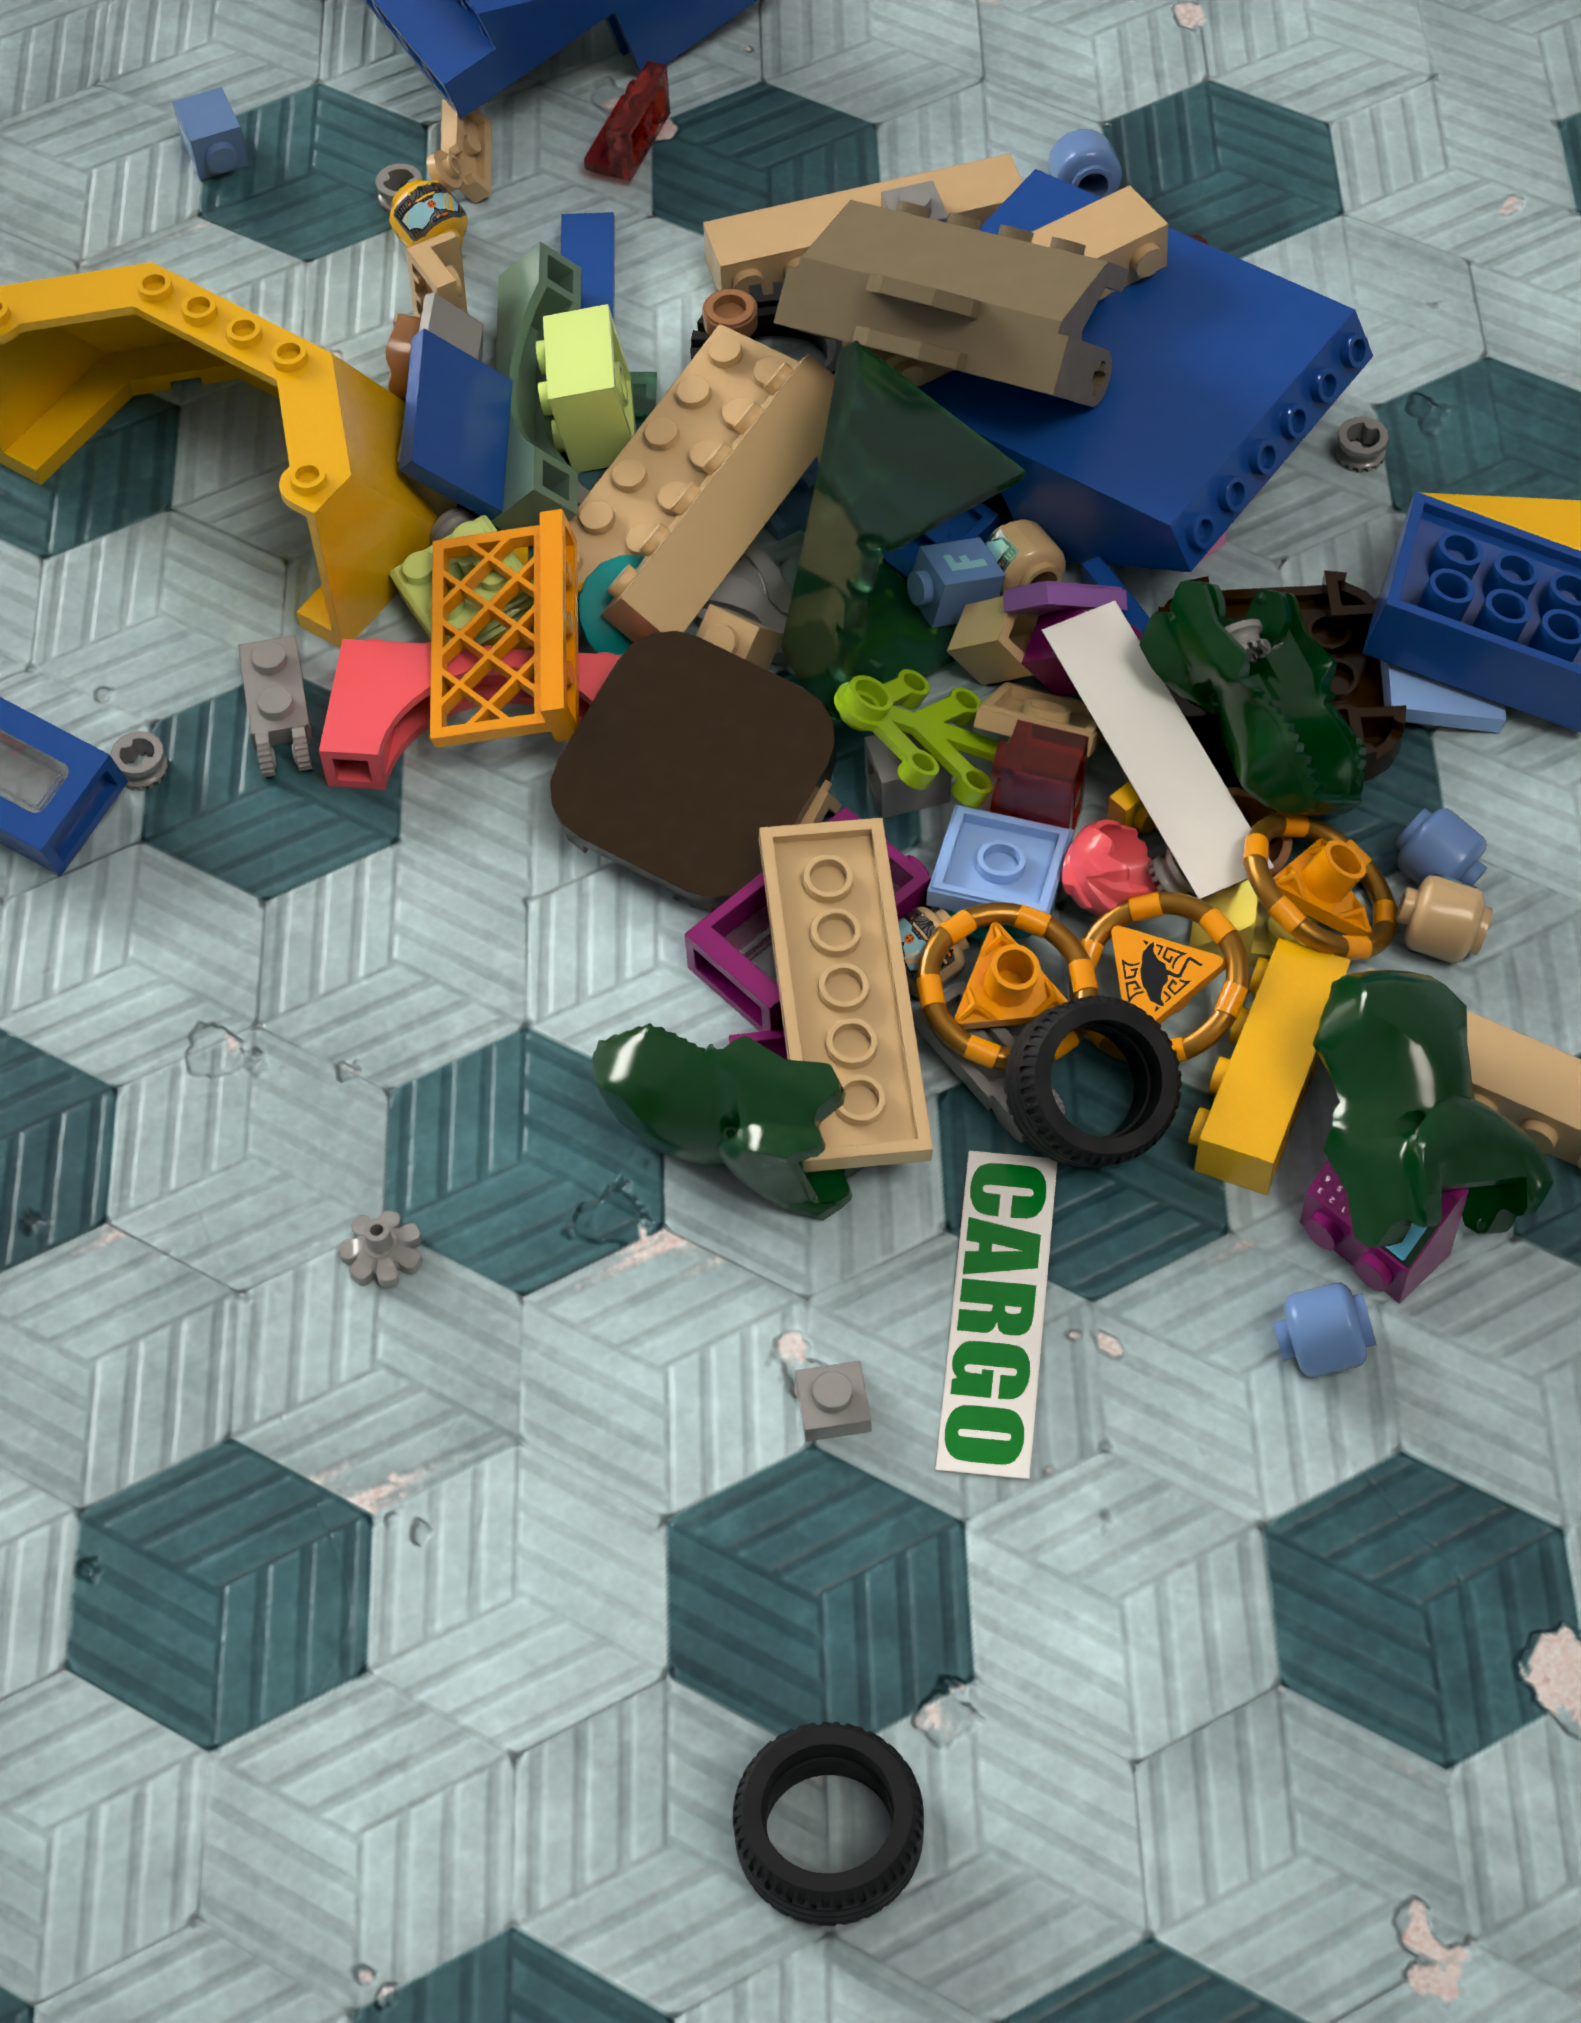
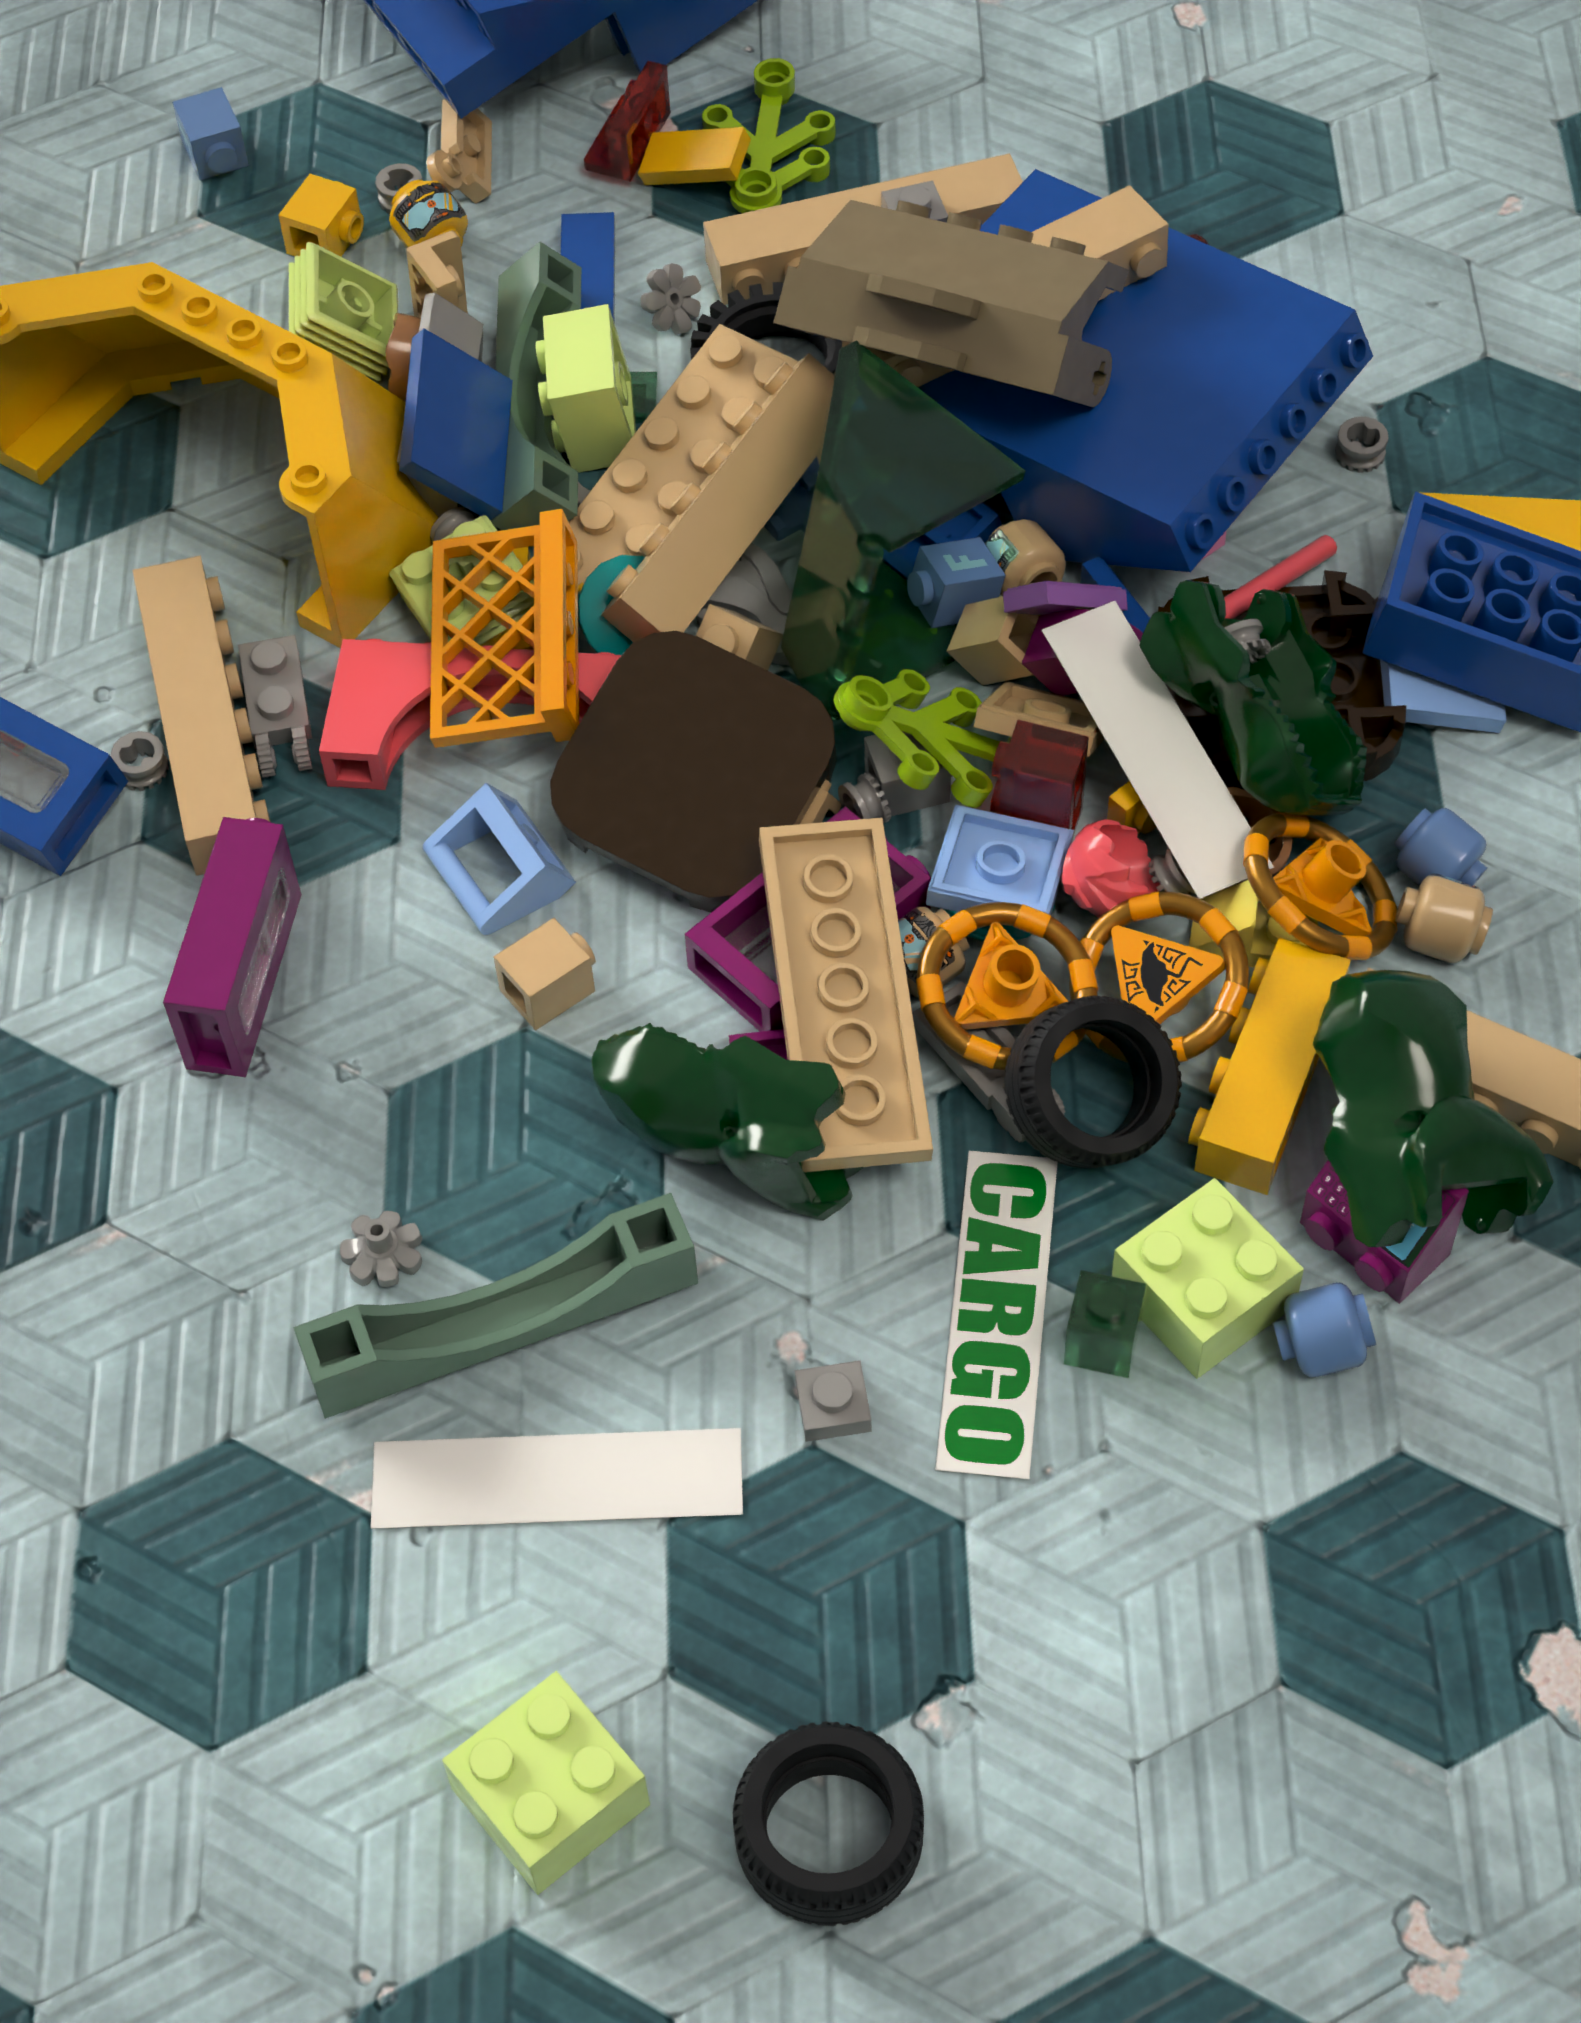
(197, 701): none -> tan brick
(233, 947): none -> magenta piece
(321, 214): none -> yellow brick
(342, 308): none -> yellowish green brick
(393, 1347): none -> sand green arch
(542, 875): none -> light blue tile
(546, 972): none -> tan brick
(547, 1782): none -> yellowish green brick
(557, 1478): none -> white sticker
(671, 299): none -> light grey plant
(694, 156): none -> yellow tile
(732, 309): medium nougat tile -> none
(758, 185): none -> lime plant
(864, 798): none -> light grey bush
(1087, 162): medium blue head -> none
(1104, 1324): none -> clear green brick
(1208, 1276): none -> yellowish green brick
(1280, 574): none -> coral bar

